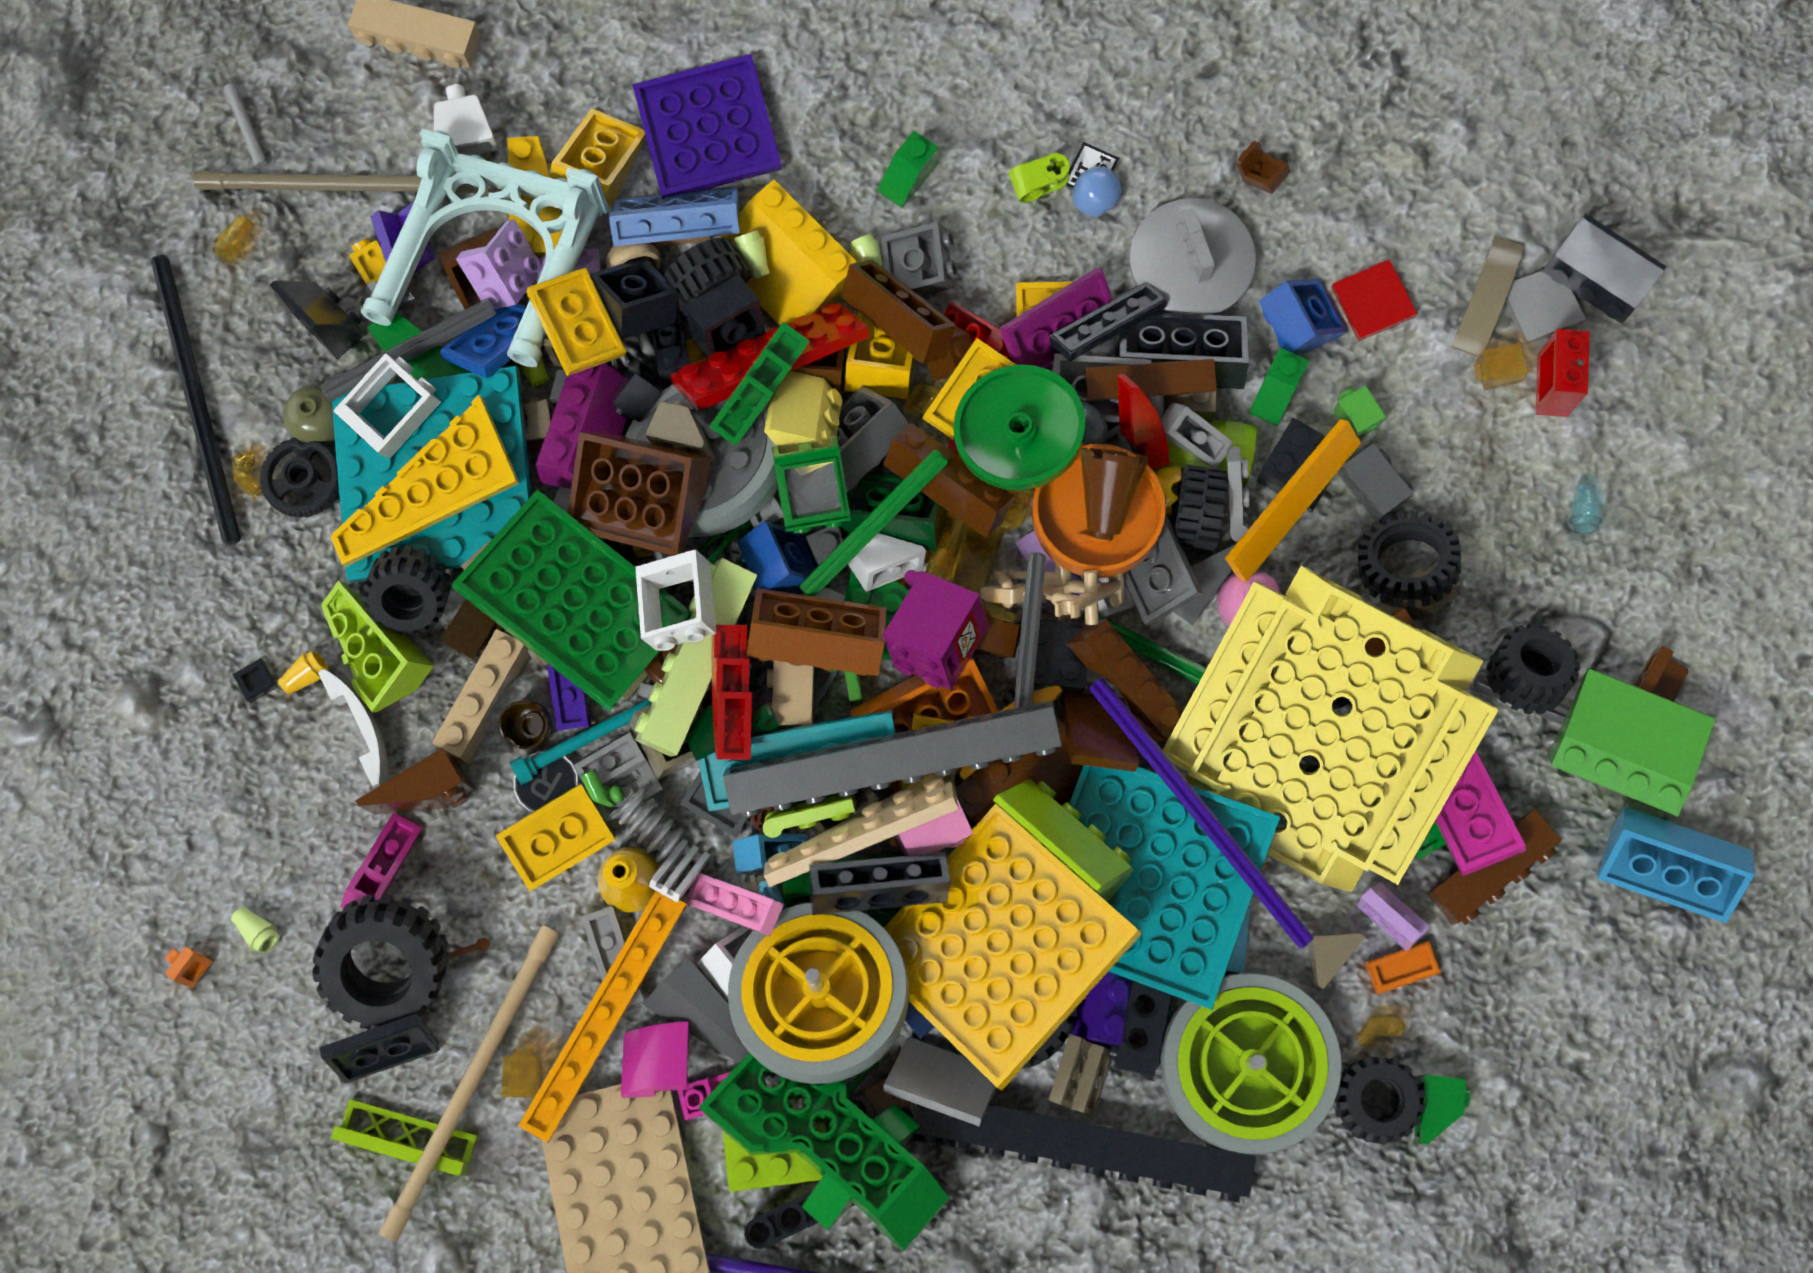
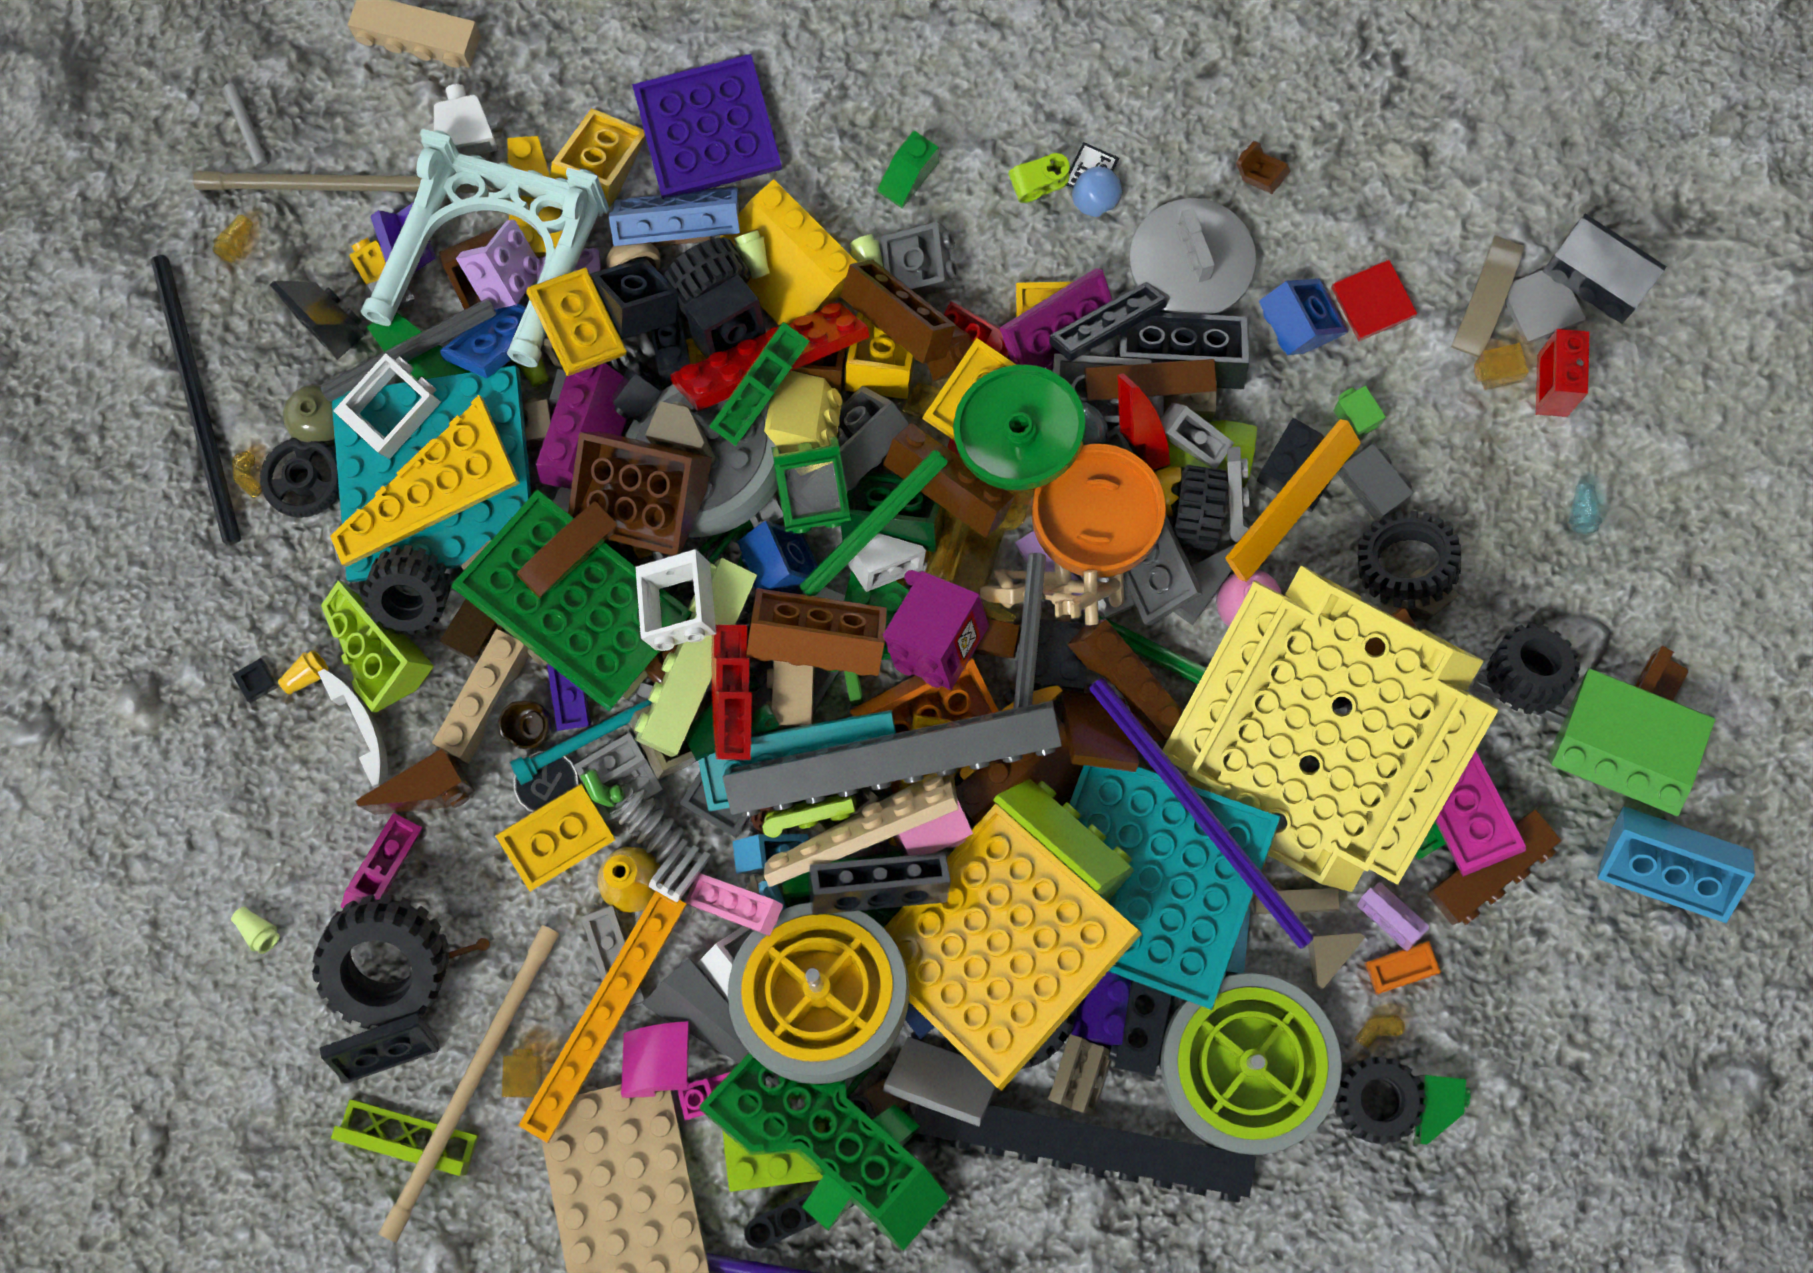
(186, 966): orange tile -> none
(567, 549): none -> reddish brown slope
(823, 543): dark grey brick -> none
(1109, 488): reddish brown cone -> none
(1278, 387): green slope -> none
(1304, 901): none -> dark tan piece

